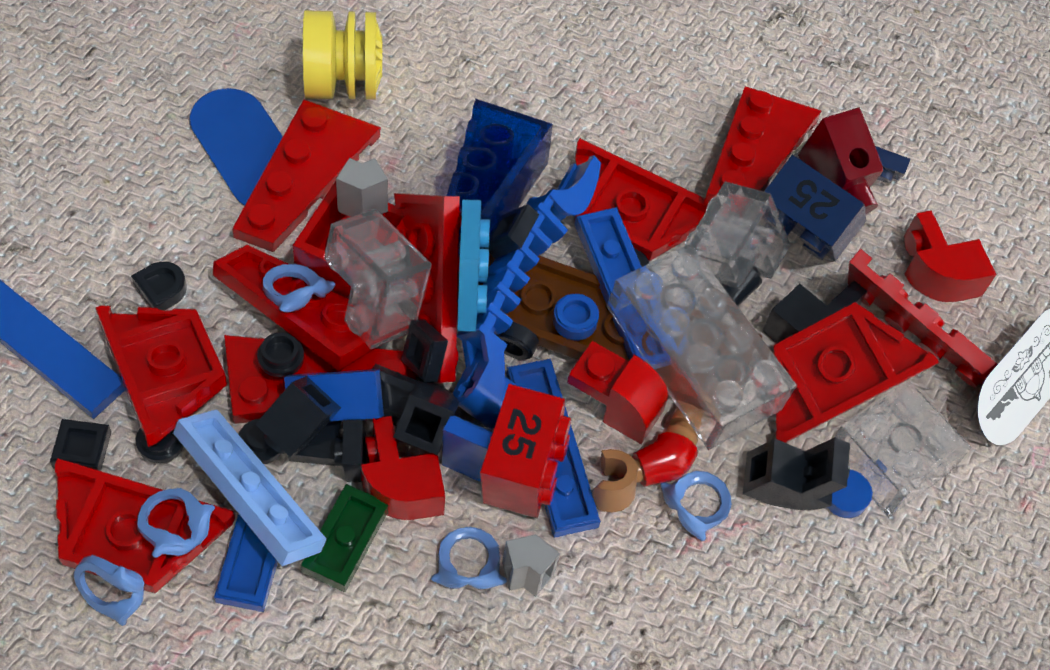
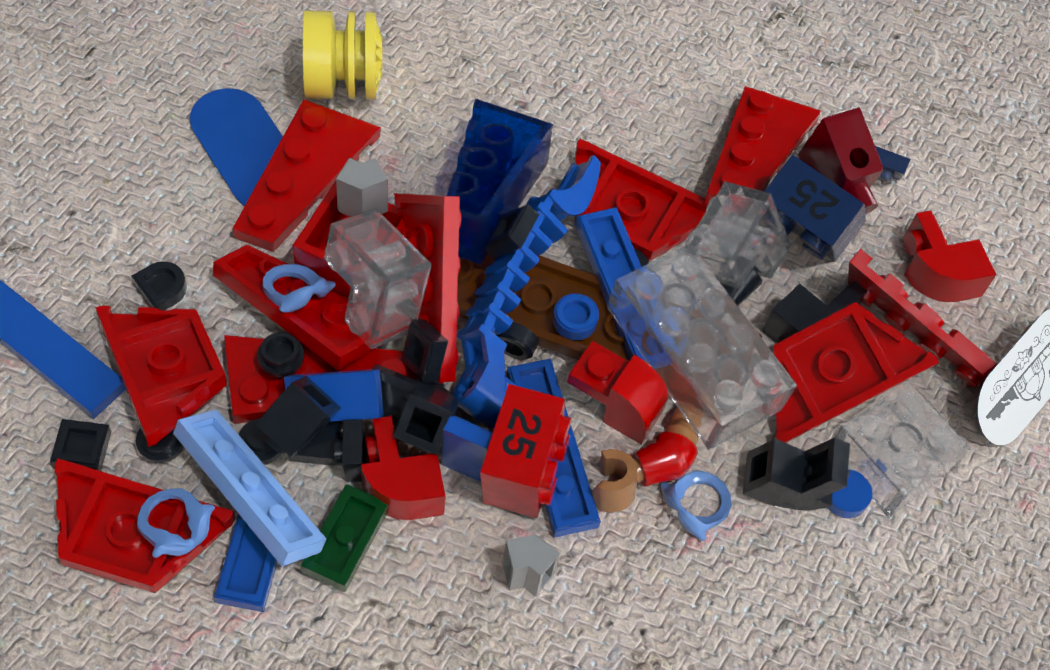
(118, 576): medium blue piece -> none
(473, 265): dark azure plate -> none
(488, 576): medium blue piece -> none

